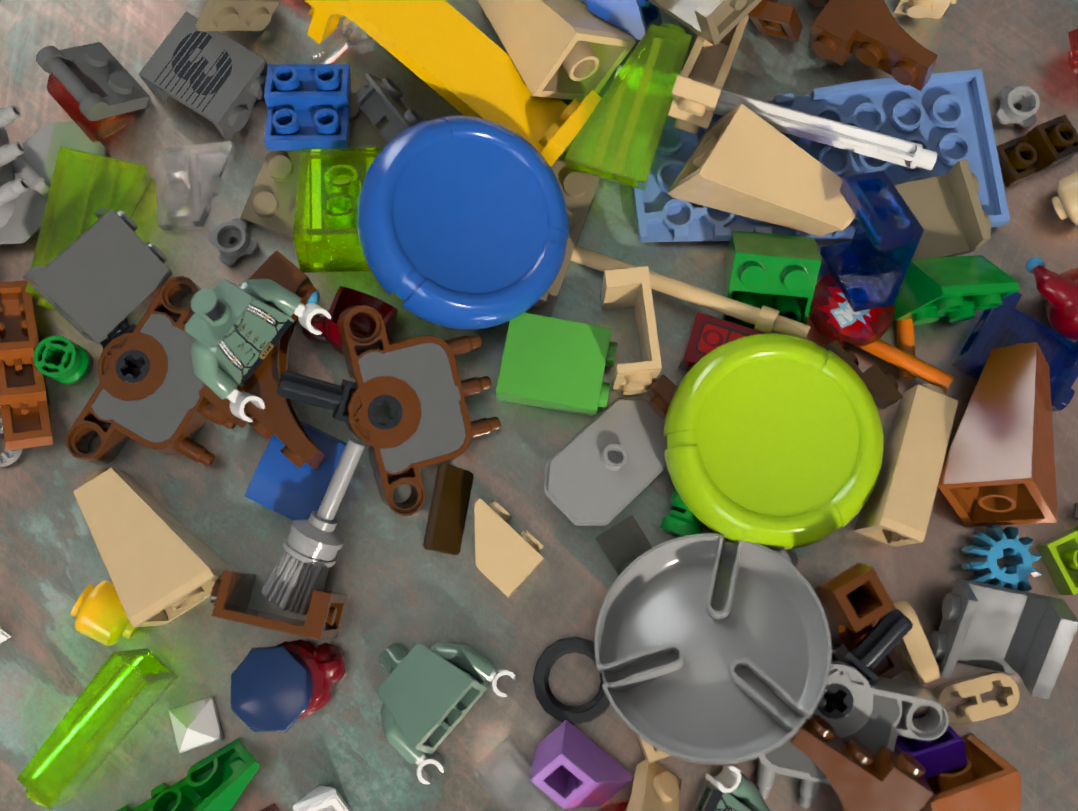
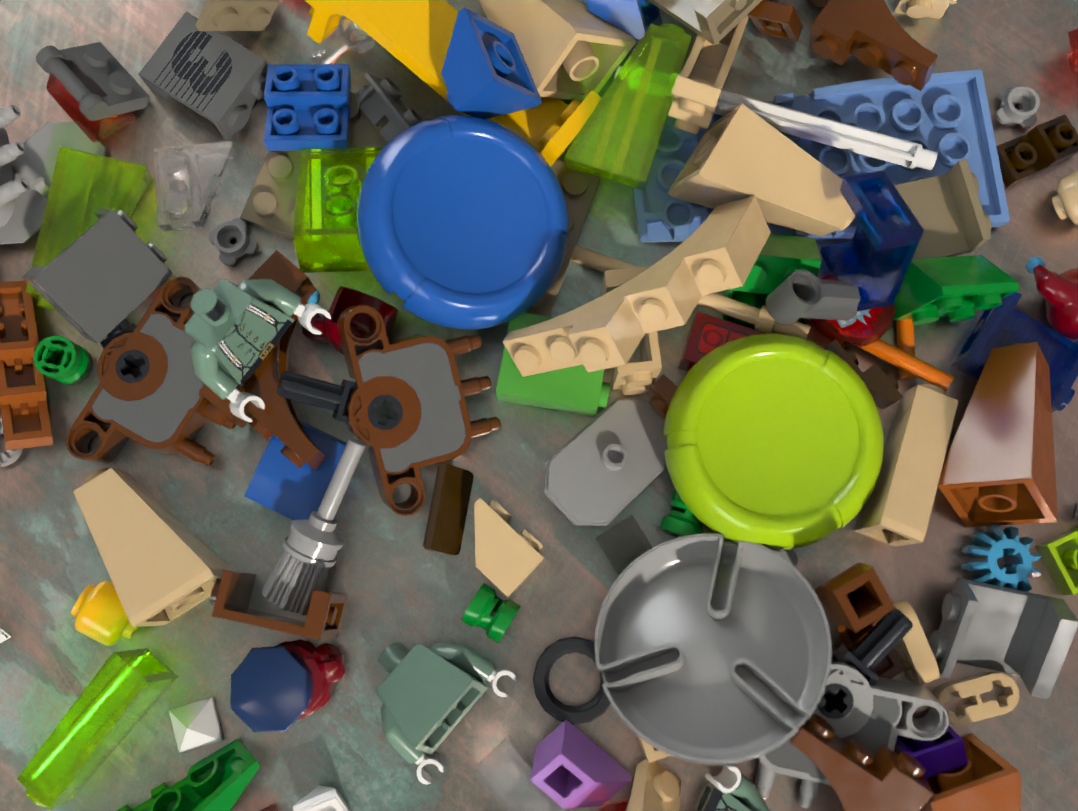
(483, 605): none -> green wheel
(486, 69): none -> blue slope
(660, 298): none -> tan arch
(809, 297): none -> dark grey piece

